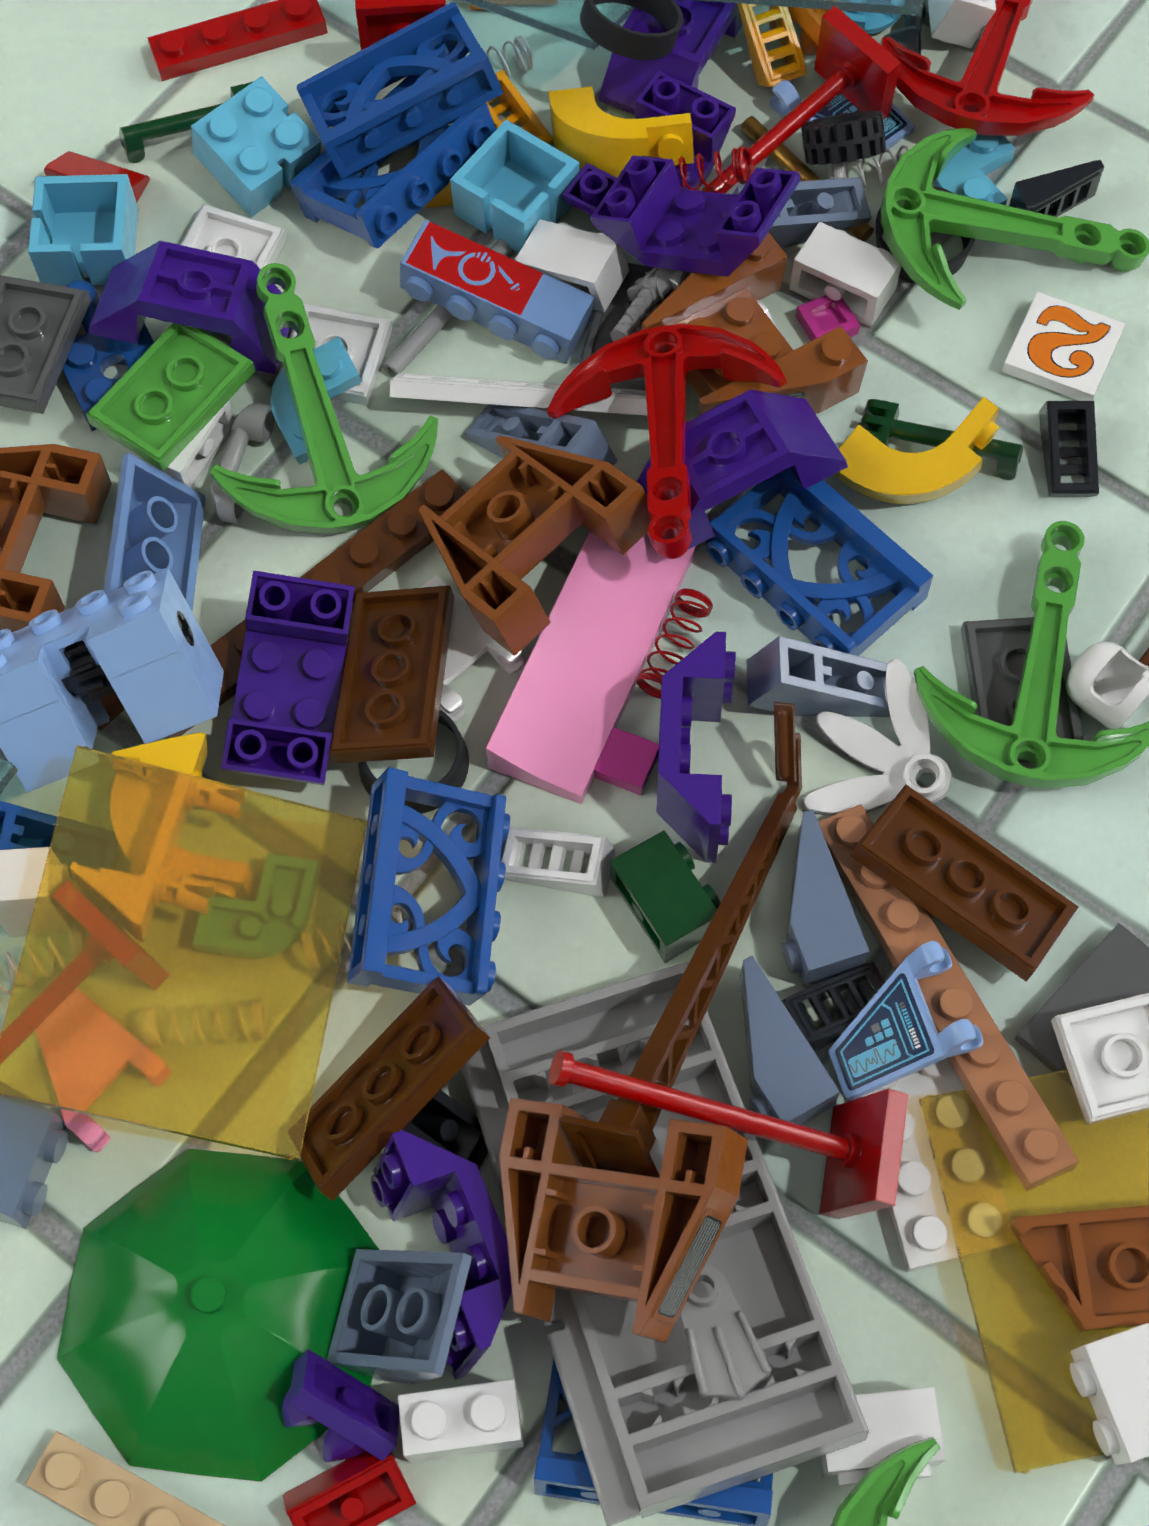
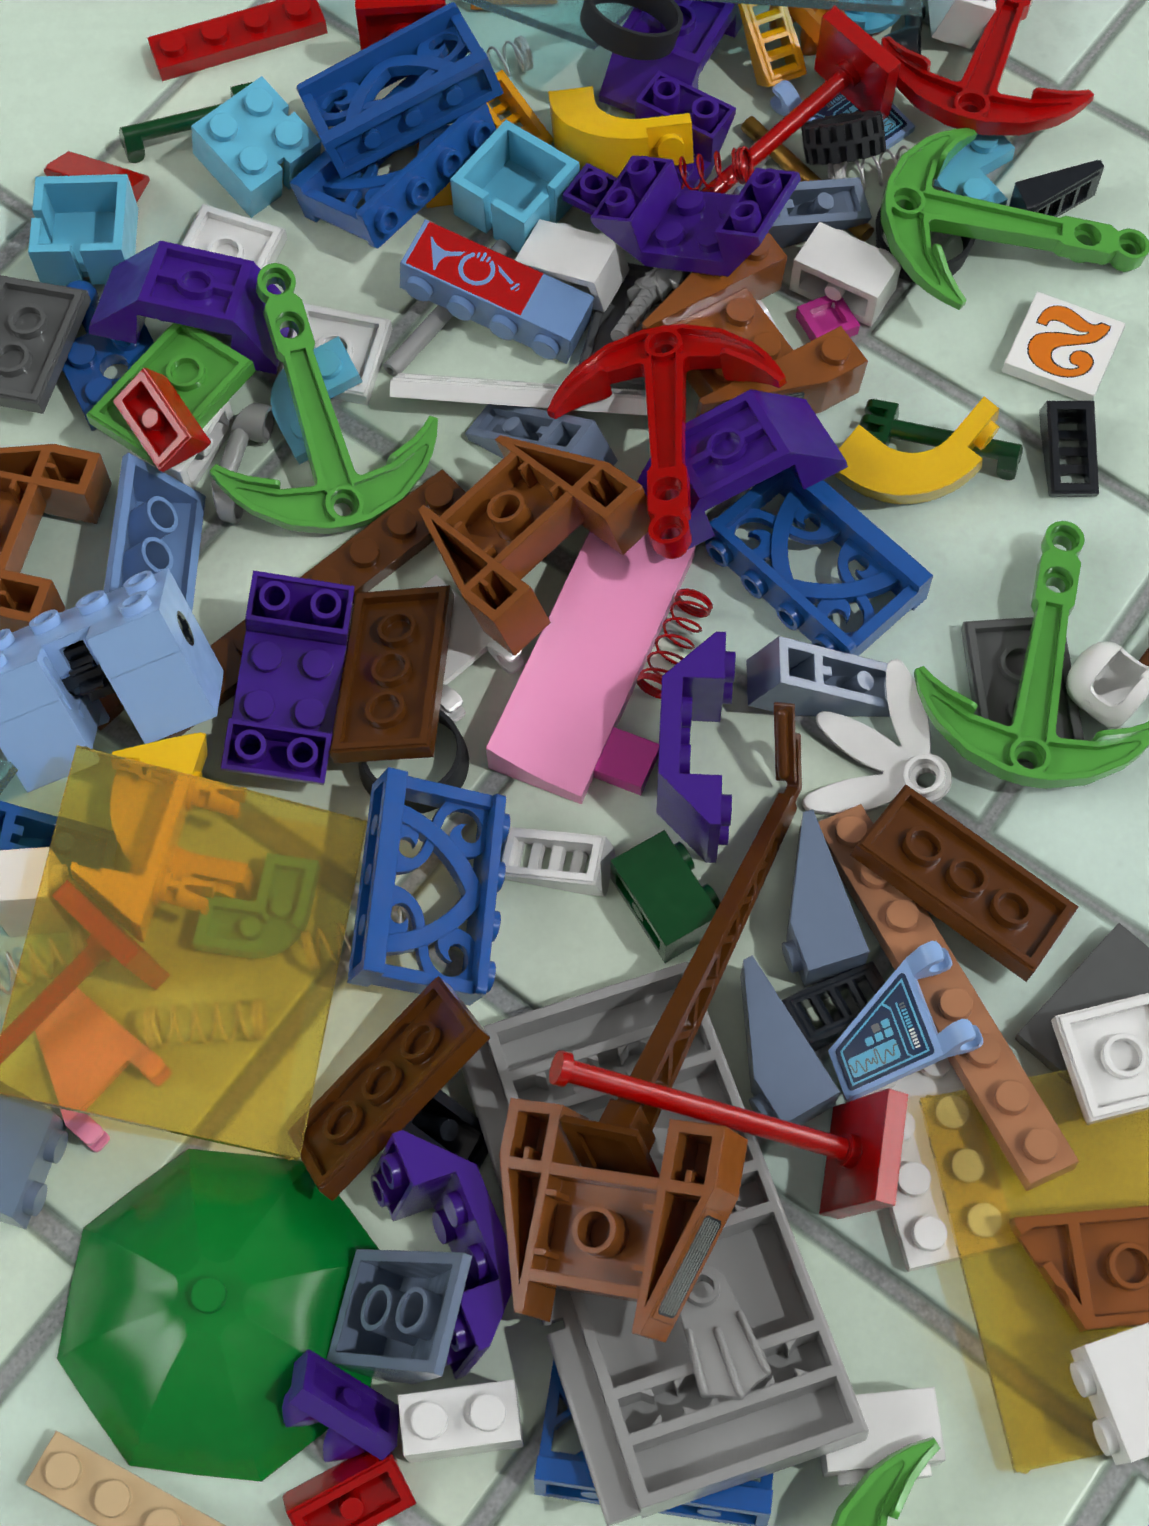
(160, 419): none -> red slope

